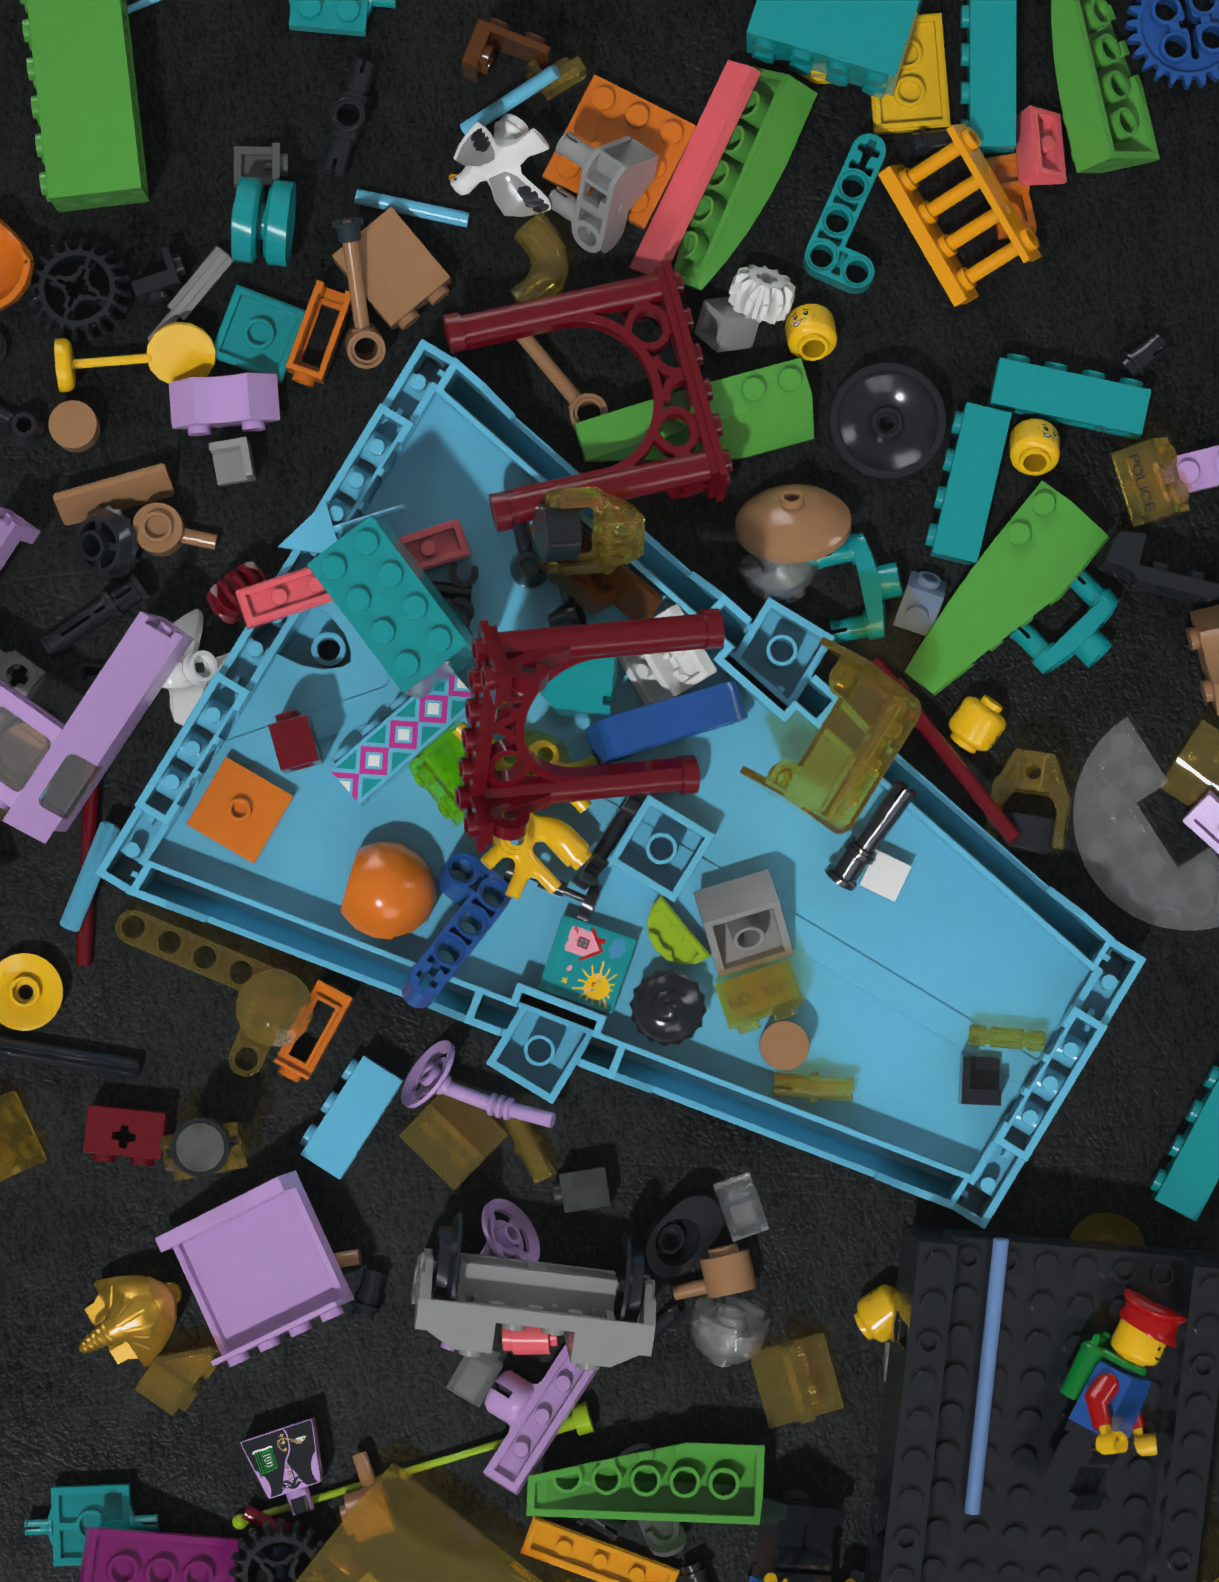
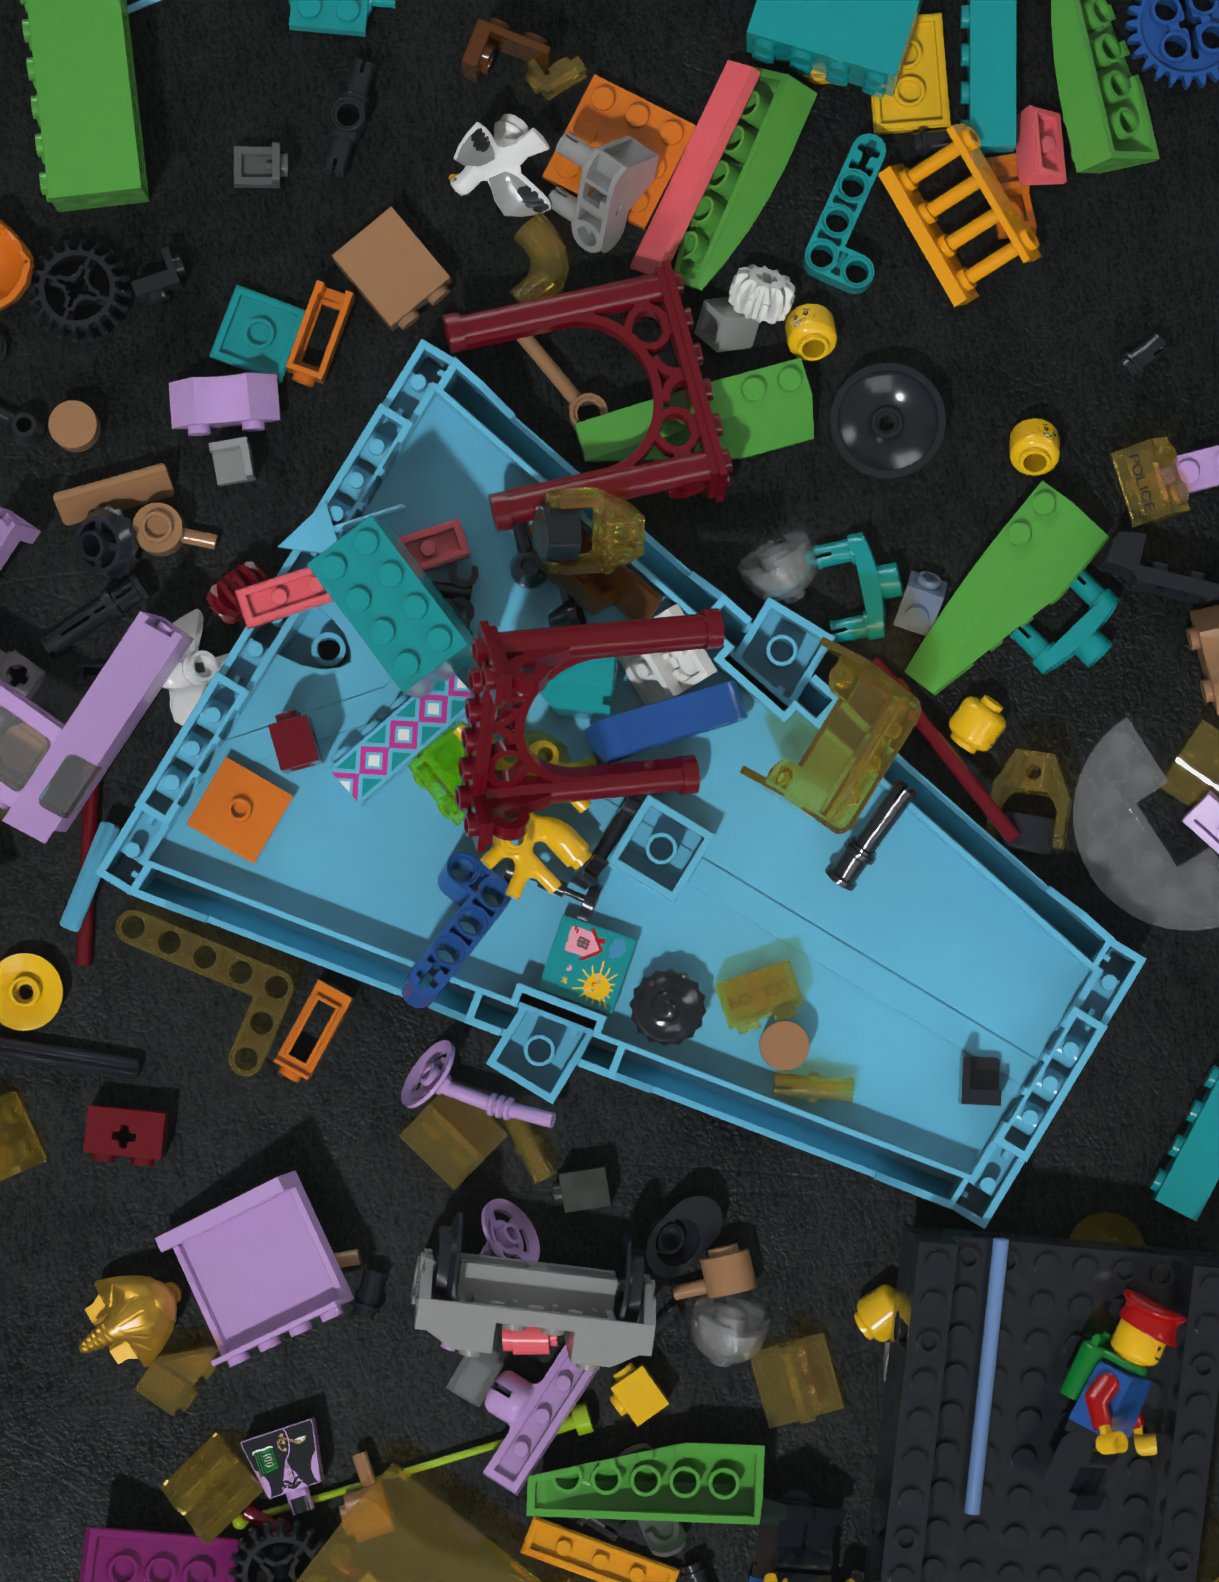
(85, 1506): teal plate -> none
(172, 354): yellow piece -> none
(196, 287): light grey axle -> none
(204, 1148): piece -> none
(211, 1488): none -> clear yellow slope
(258, 221): teal wheel -> none
(274, 1008): clear yellow dish -> none
(349, 235): medium nougat piece -> none
(350, 1116): medium azure brick -> none
(389, 890): orange cylinder -> none
(412, 208): medium azure bar -> none
(513, 98): medium azure bar -> none
(637, 1393): none -> yellow brick
(672, 937): lime tile -> none
(741, 1206): clear brick -> none
(743, 922): light grey slope -> none
(793, 523): medium nougat dish -> none
(885, 876): white tile -> none
(969, 484): teal brick -> none
(1006, 1037): clear yellow axle -> none
(1069, 397): teal brick -> none

